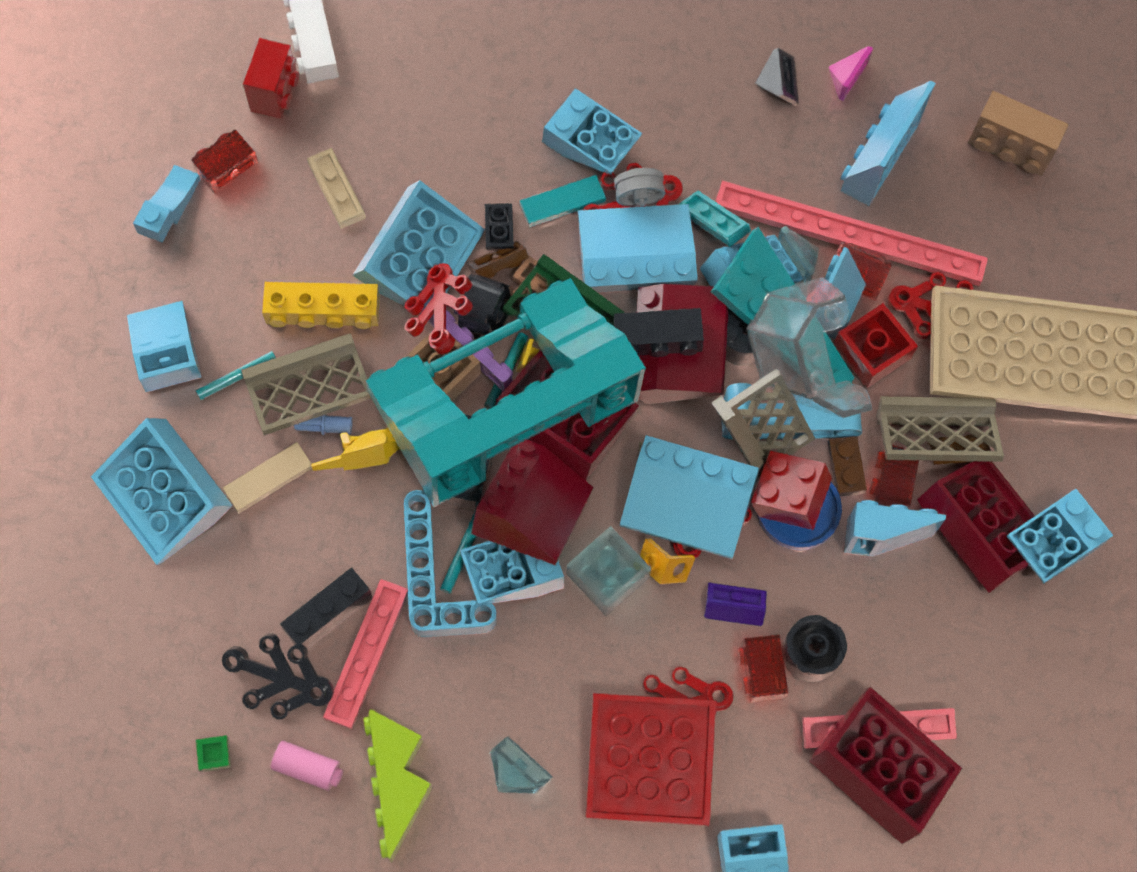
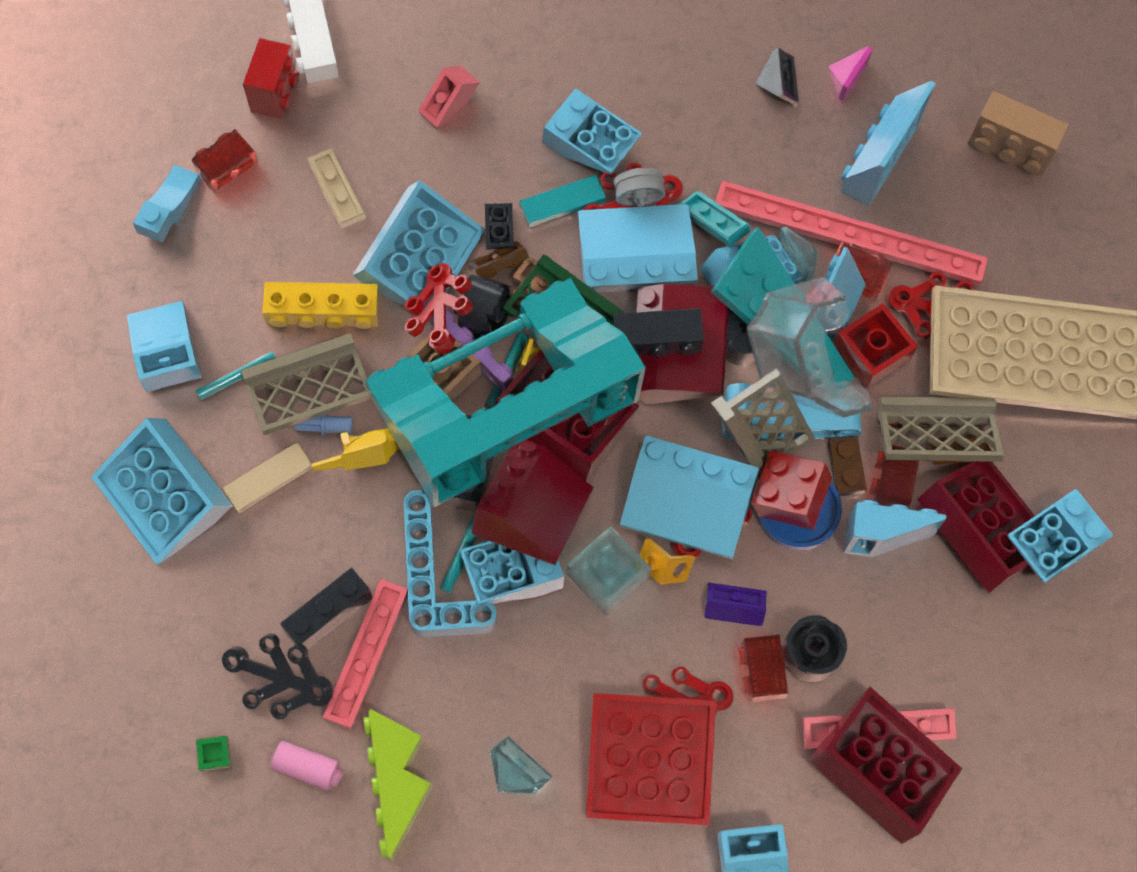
(448, 95): none -> coral slope

